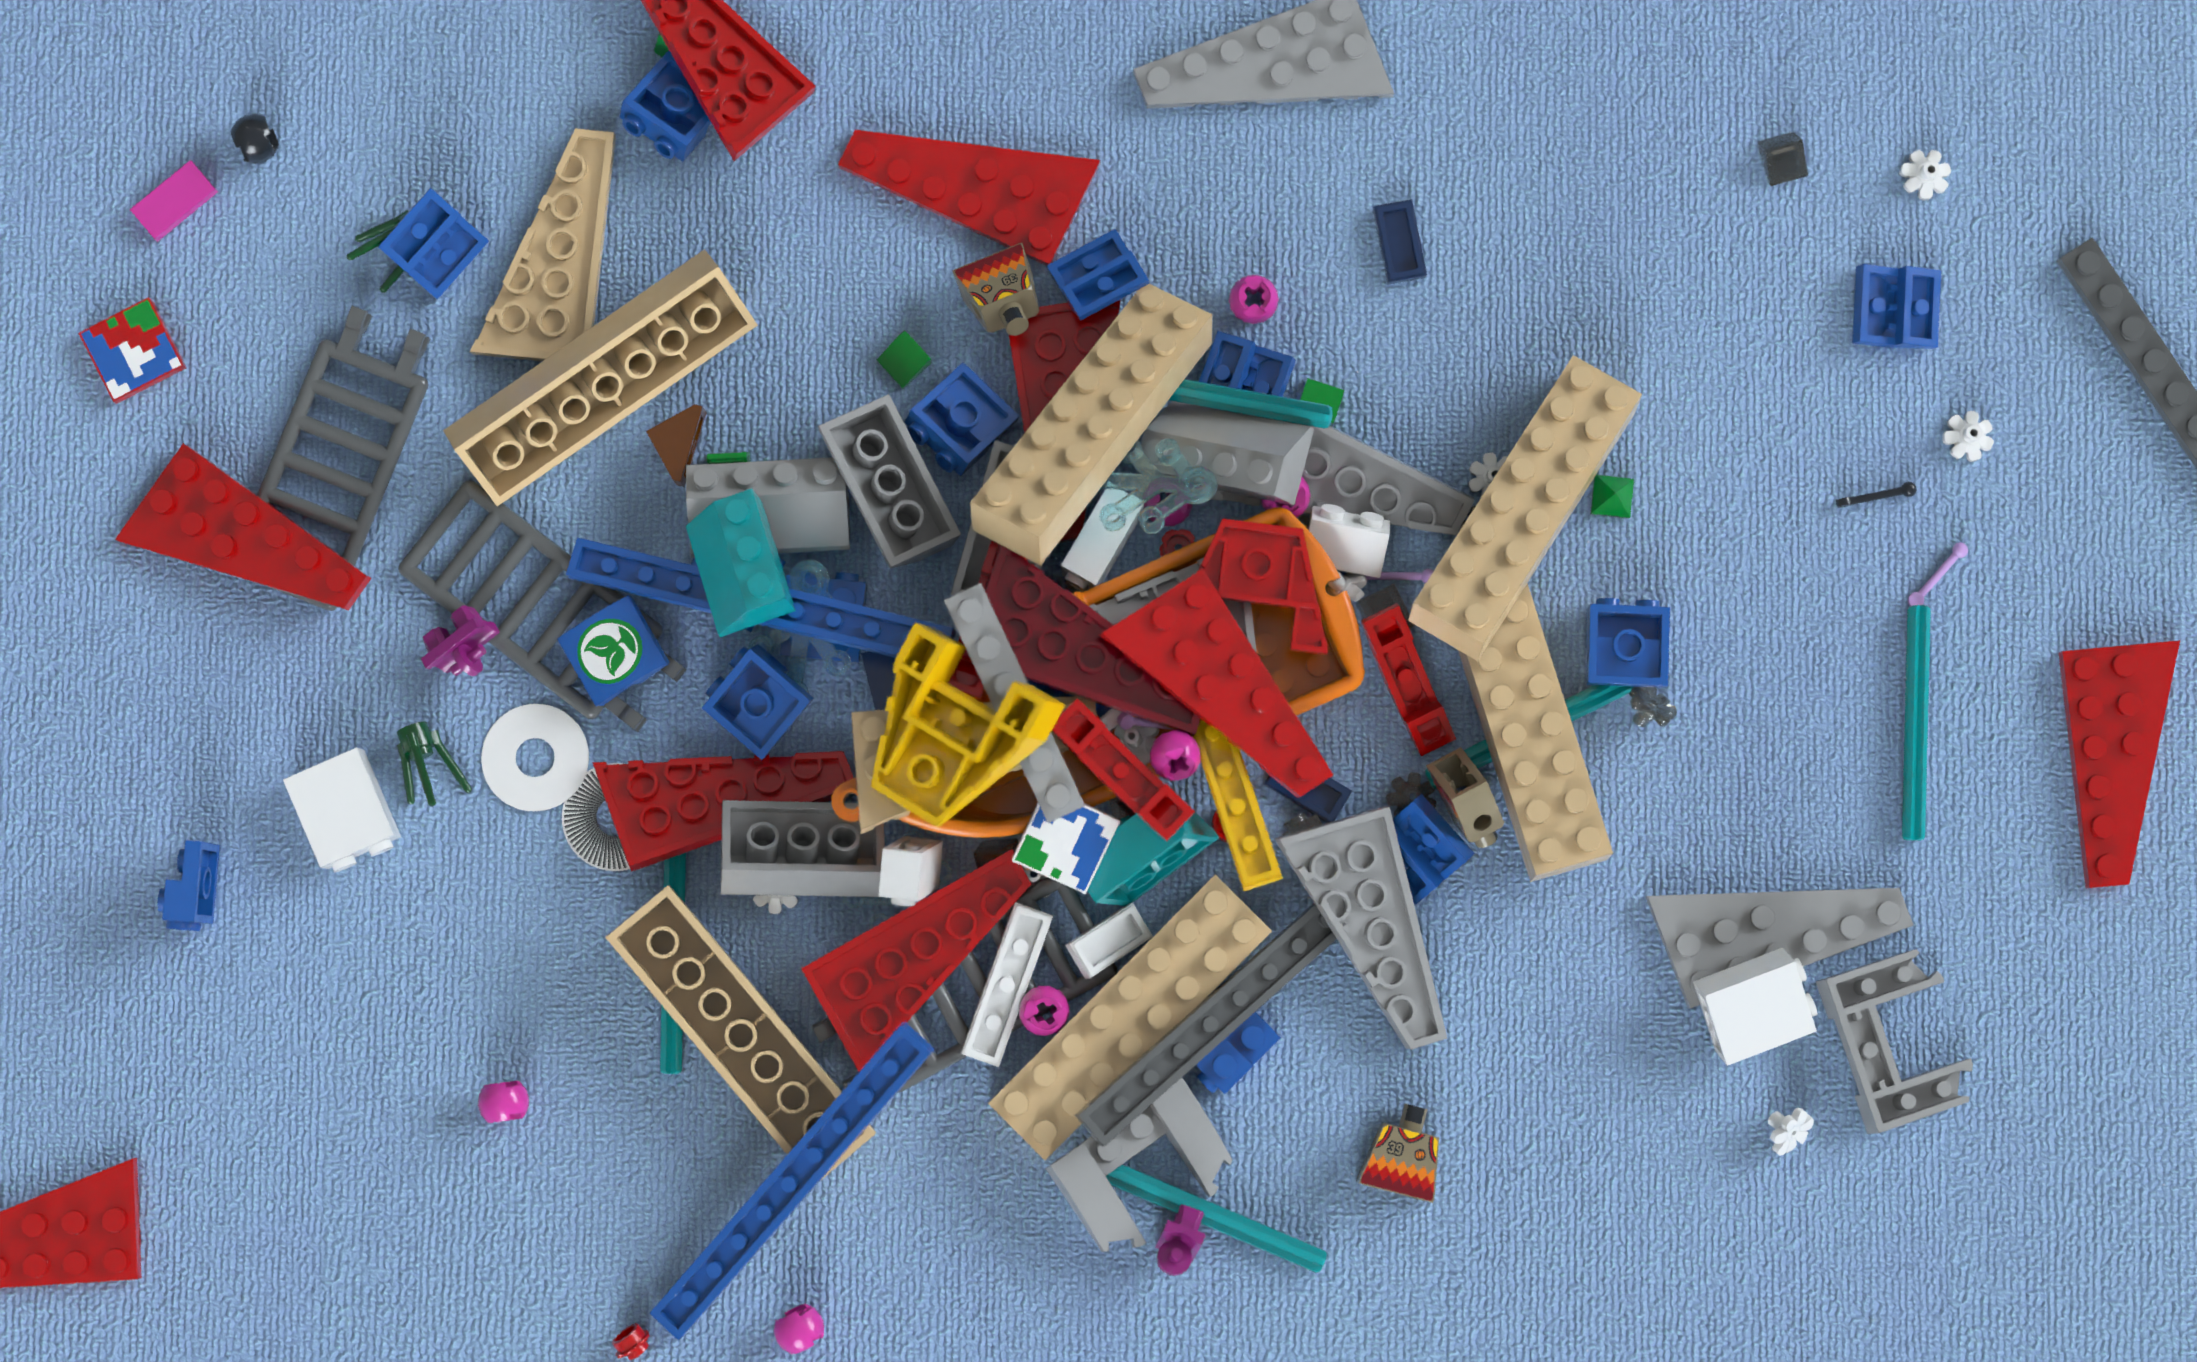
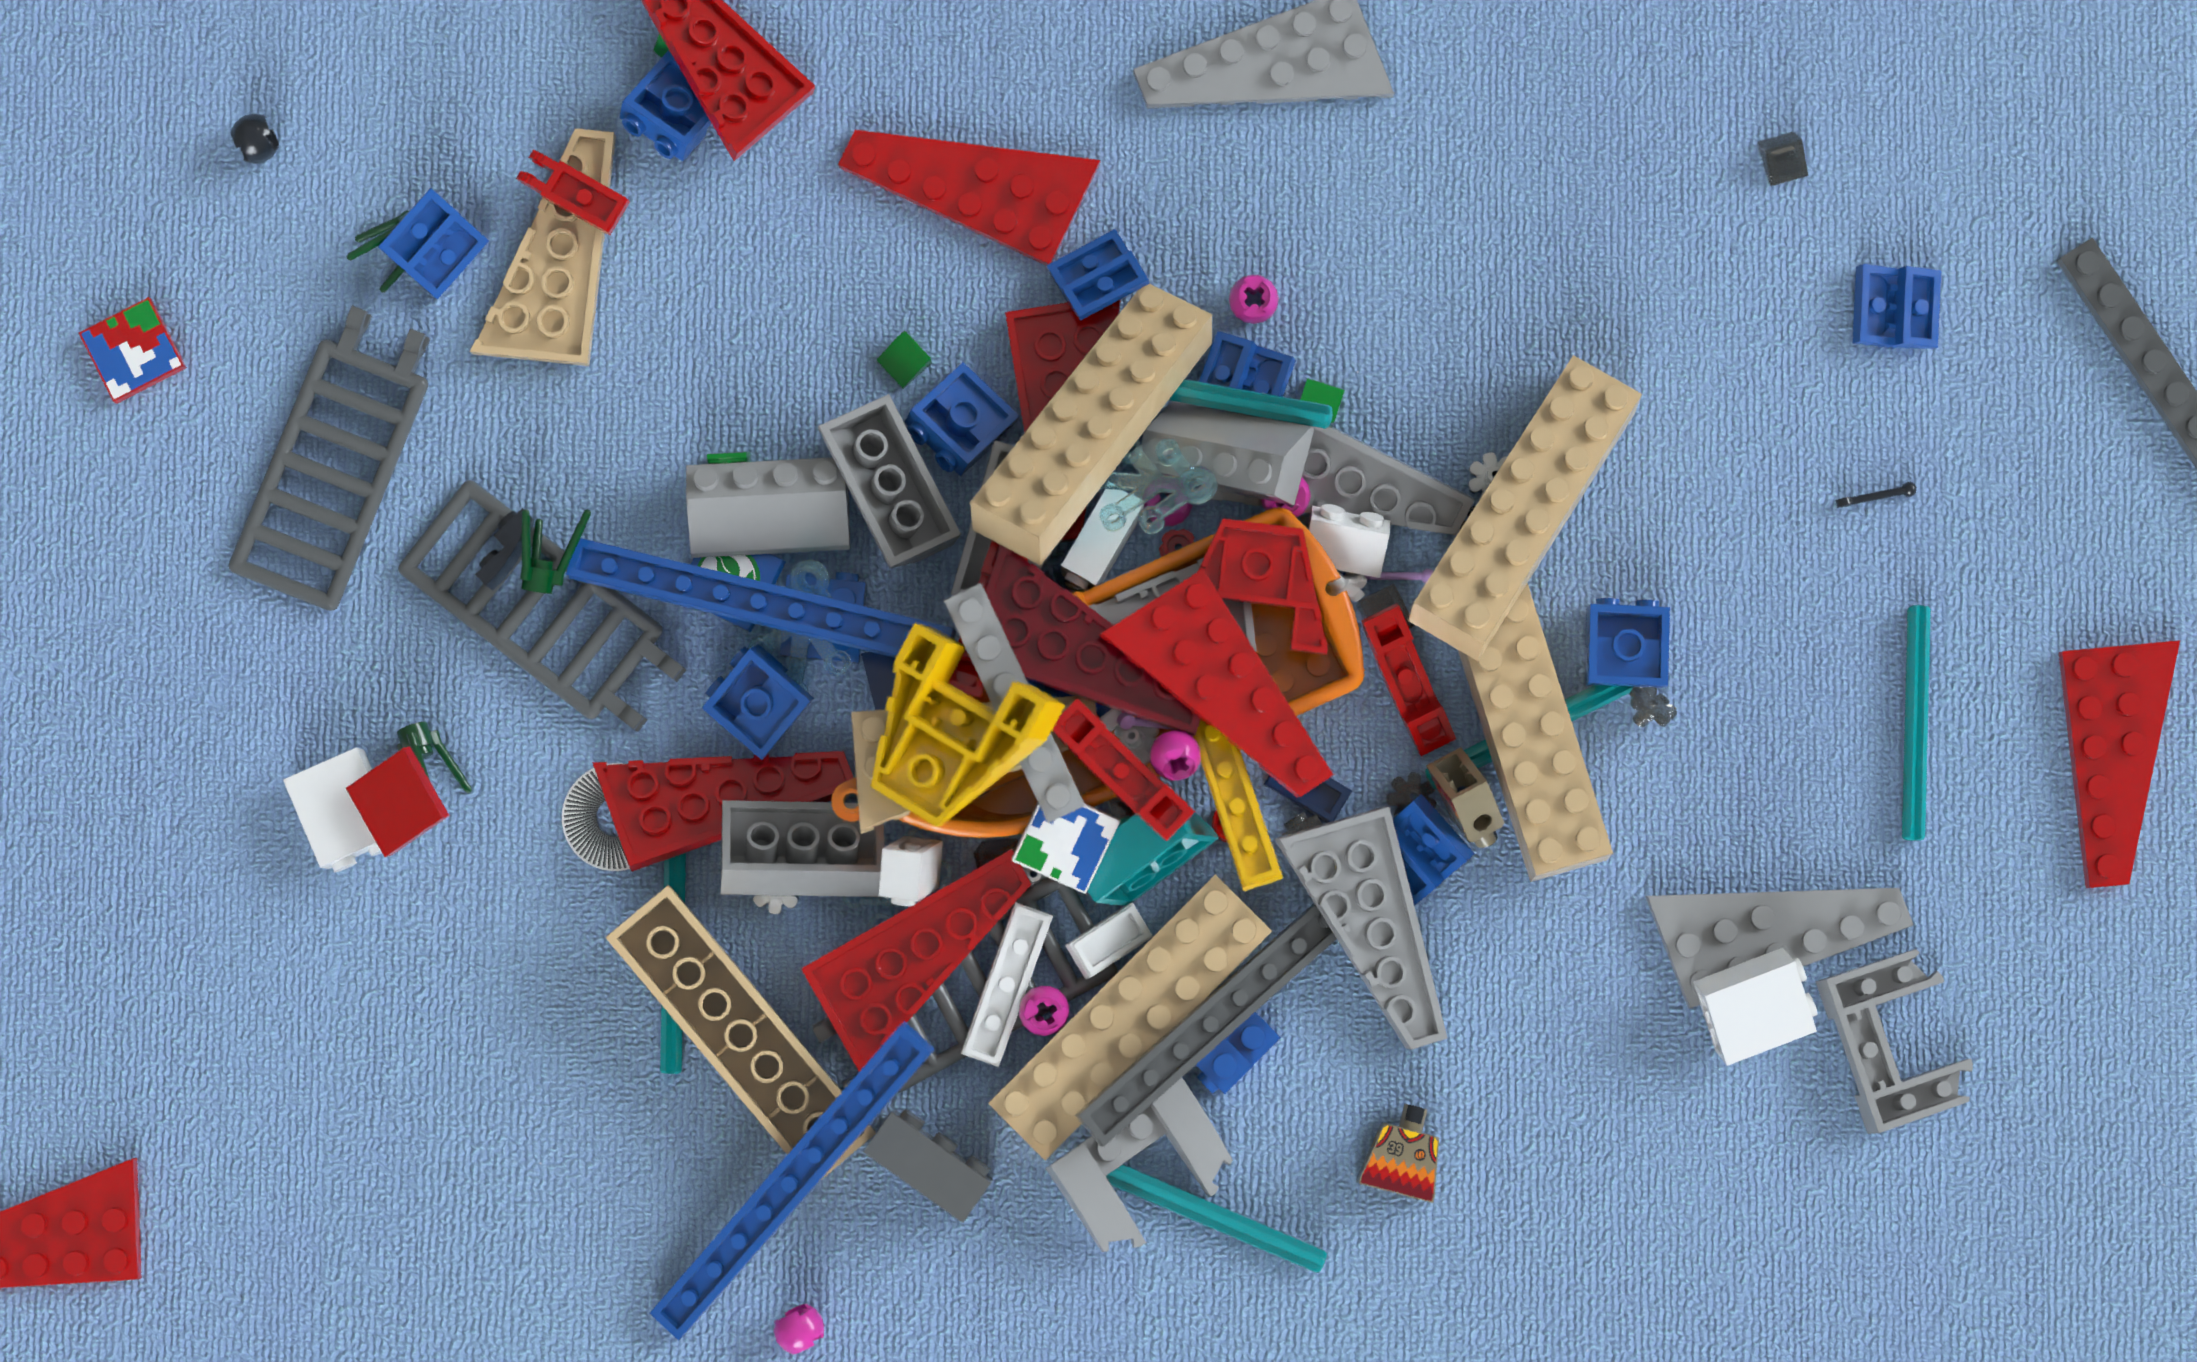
(173, 200): dark pink tile -> none
(192, 900): blue plate -> none
(220, 524): red wing -> none
(397, 801): none -> red tile
(463, 647): magenta hips -> none
(498, 564): none -> black slope
(503, 1101): dark pink piece -> none
(538, 573): none -> dark green plant
(569, 764): white sticker -> none
(577, 193): none -> red hinge
(600, 378): tan brick -> none
(613, 650): slope -> none
(631, 1342): red plate -> none
(677, 440): reddish brown slope -> none
(739, 563): teal slope -> none
(929, 1163): none -> dark grey brick
(1000, 290): torso -> none
(1180, 1241): magenta hips -> none
(1399, 242): dark blue tile -> none
(1612, 496): green slope -> none
(1789, 1130): white plant -> none
(1925, 174): white plant -> none
(1959, 551): lavender hinge -> none
(1968, 436): white plant -> none

